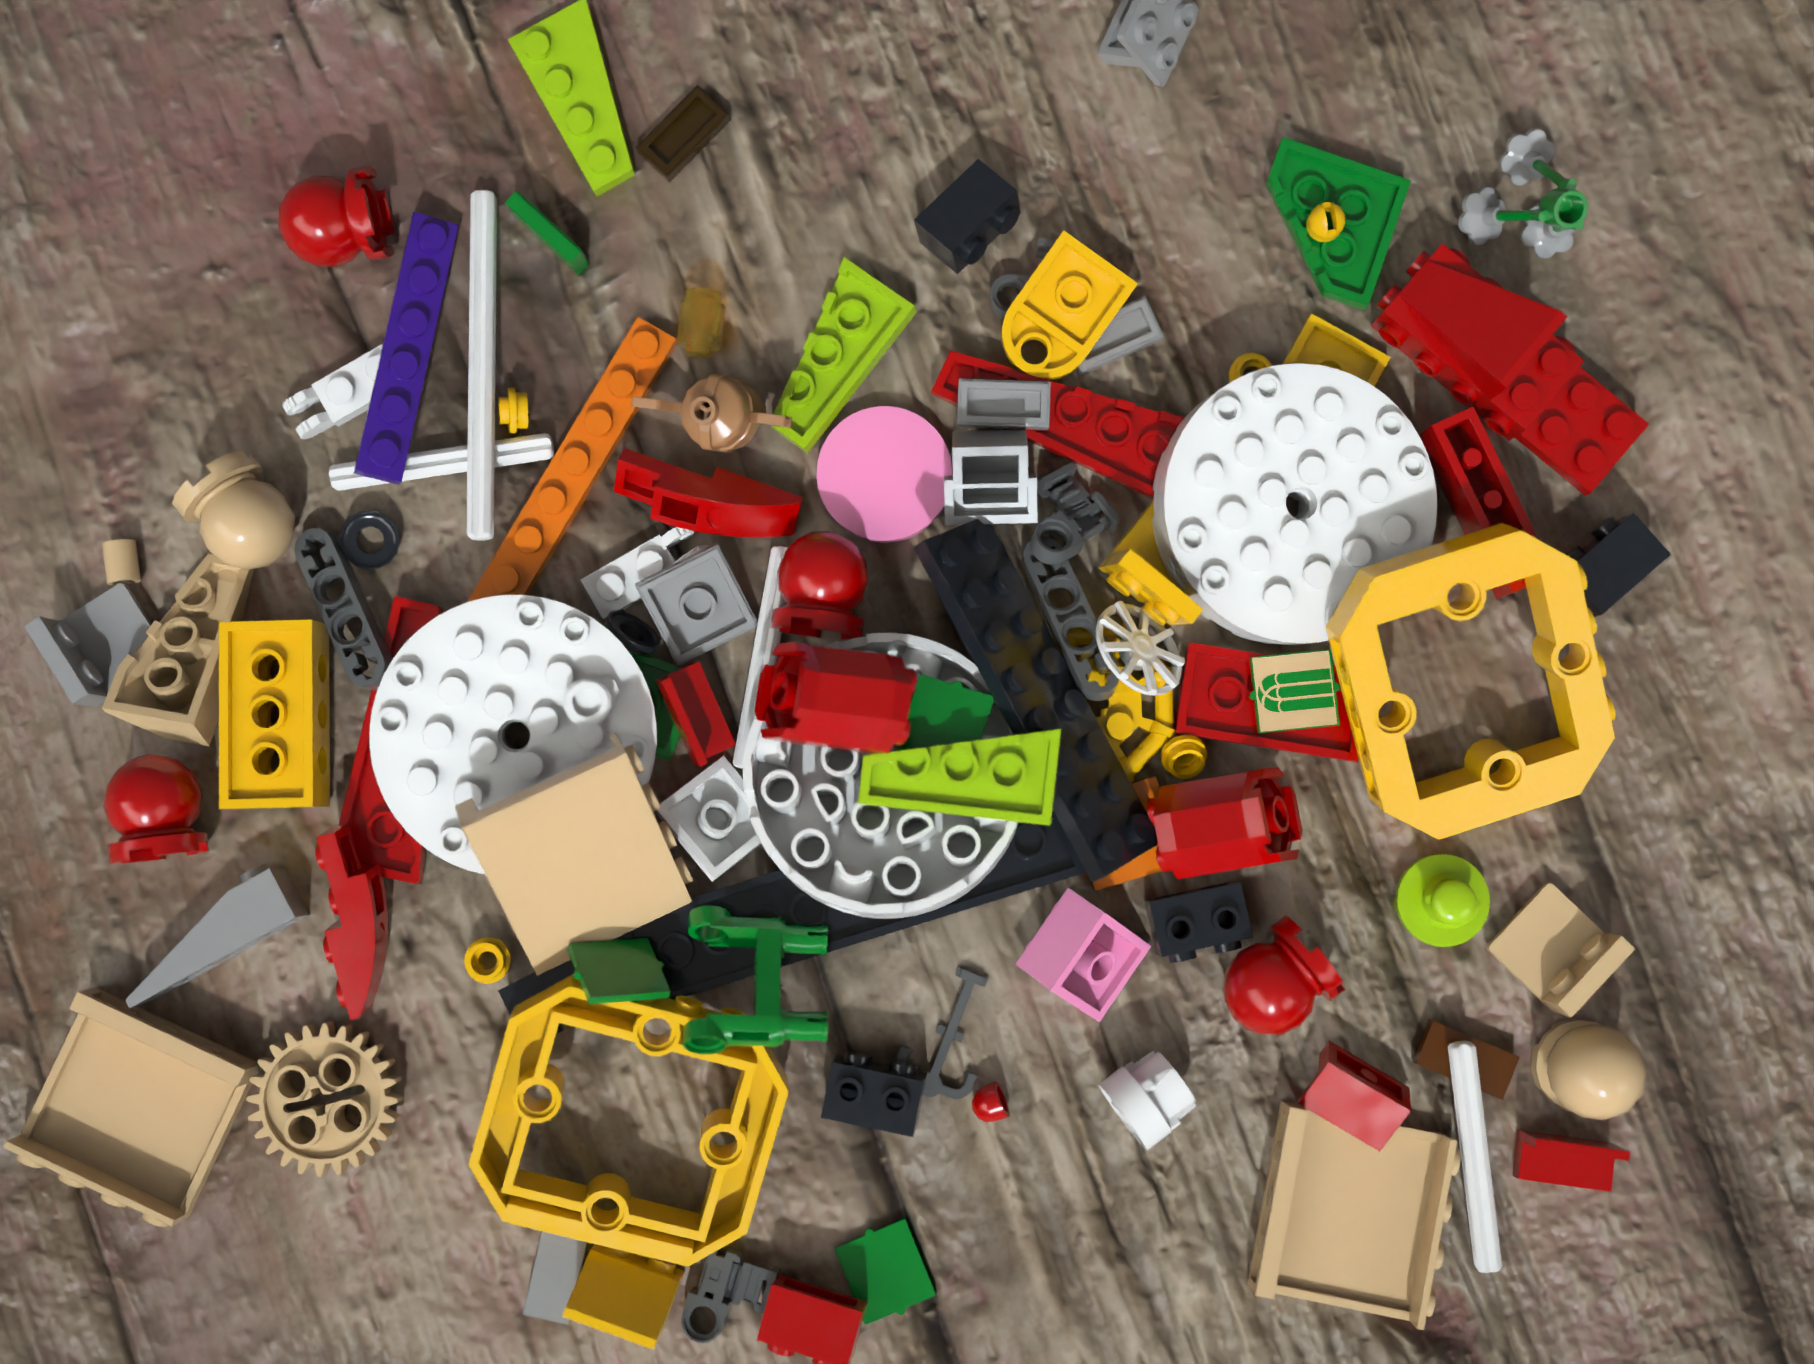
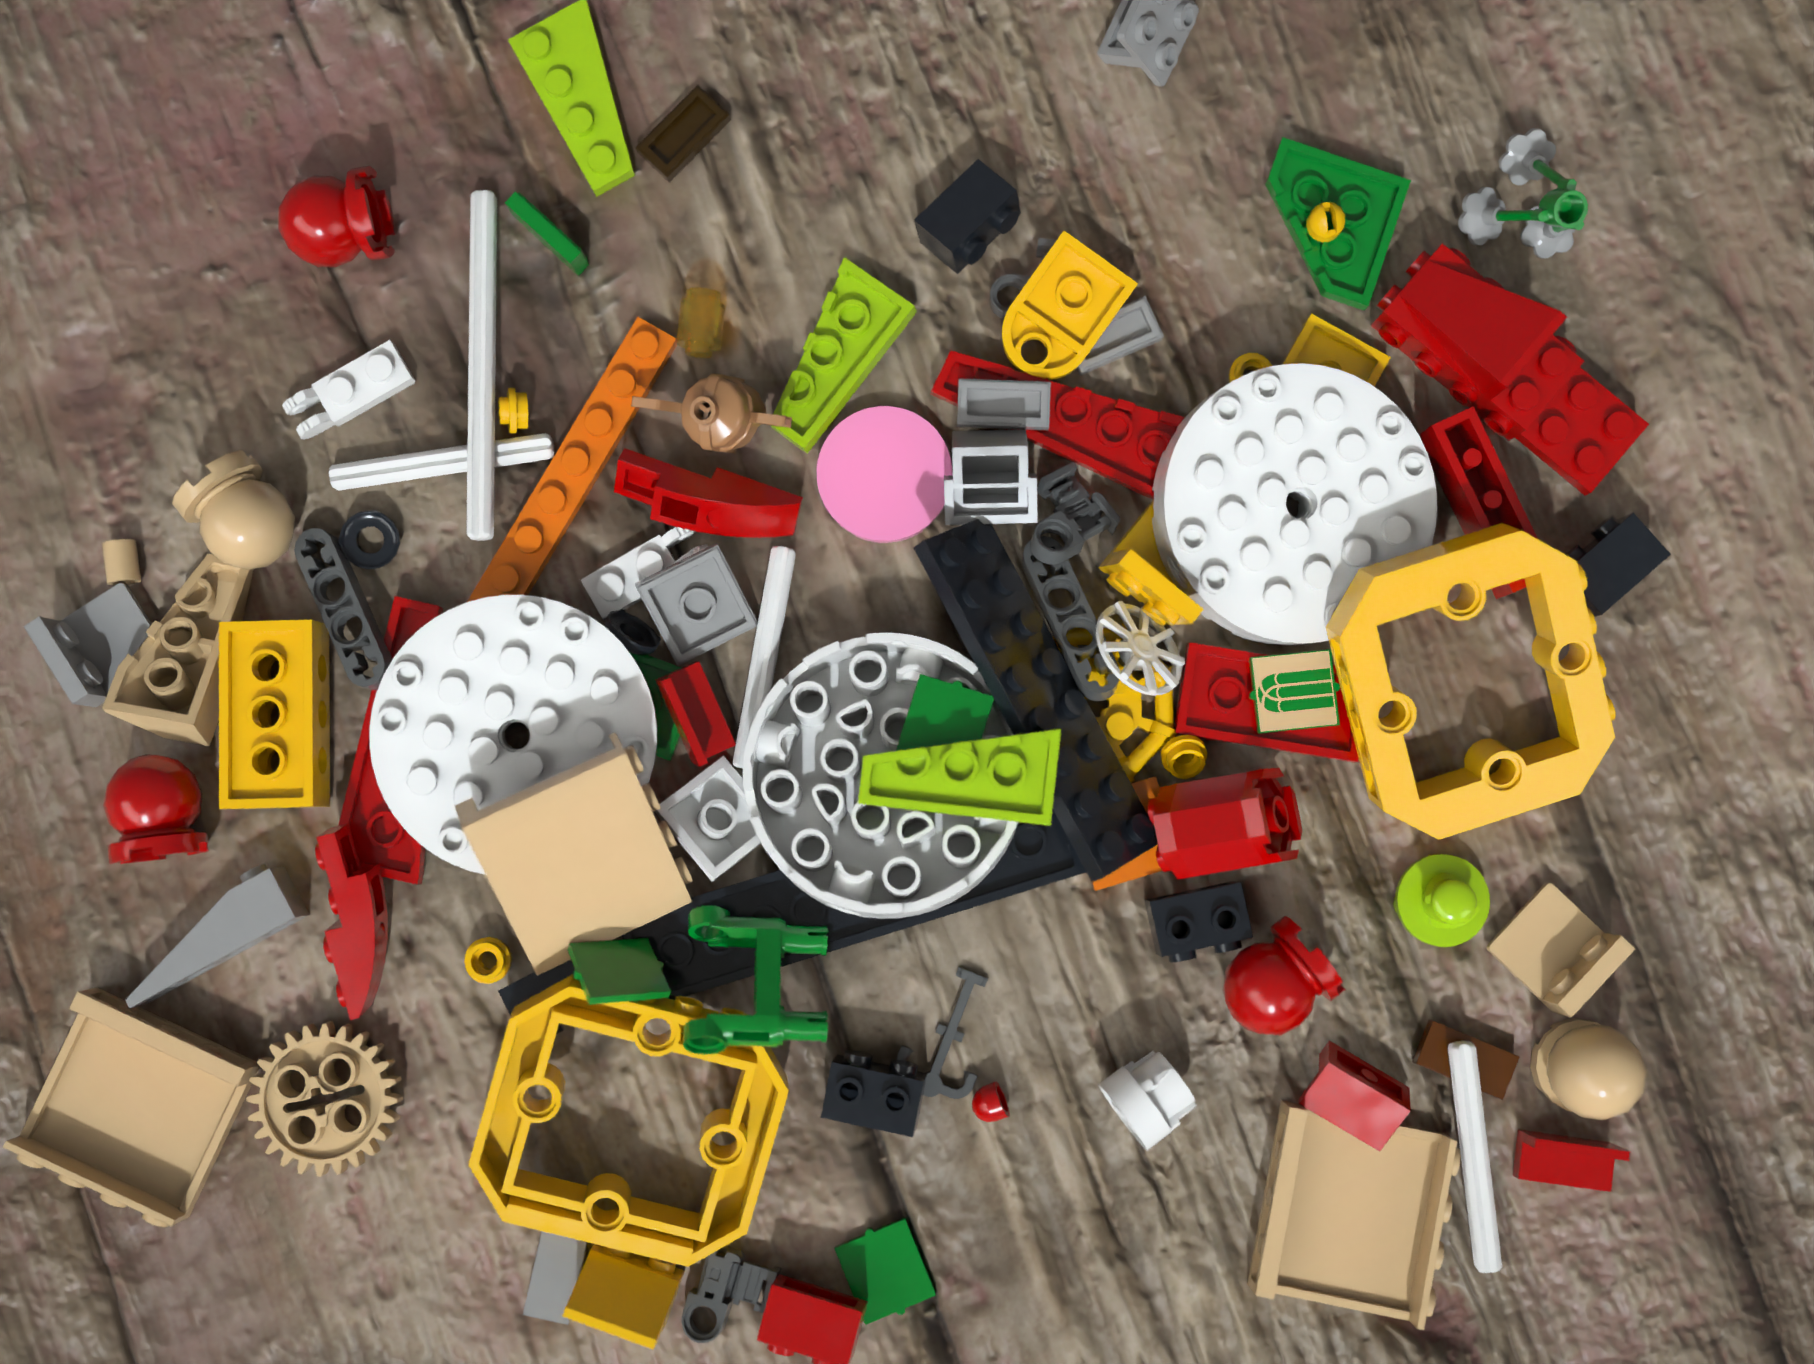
(406, 349): dark purple plate -> none
(587, 702): white tile -> none
(822, 584): red tile -> none
(835, 698): red brick -> none
(1083, 955): bright pink slope -> none

